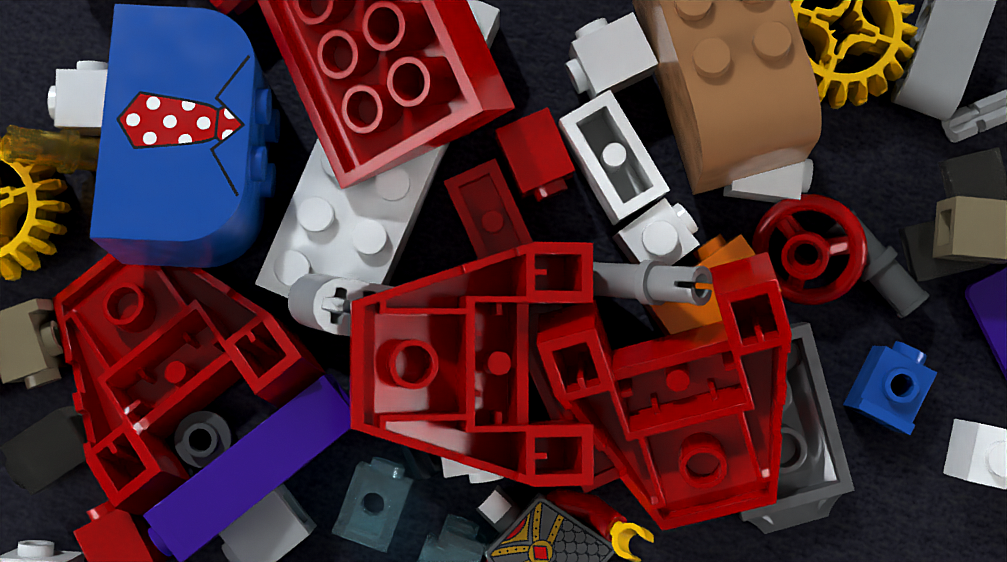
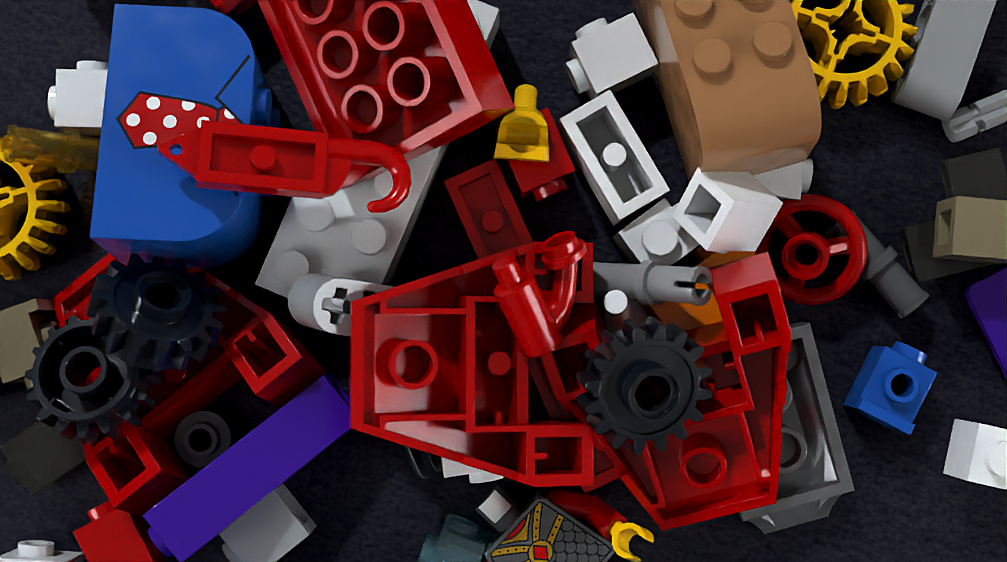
(61, 387): none -> black gear
(155, 313): none -> black gear
(282, 161): none -> red plate
(370, 528): clear light blue brick -> none
(523, 129): none -> yellow piece
(531, 318): none -> red plant
(620, 308): none -> bar
(665, 402): none -> black gear
(726, 210): none -> white brick

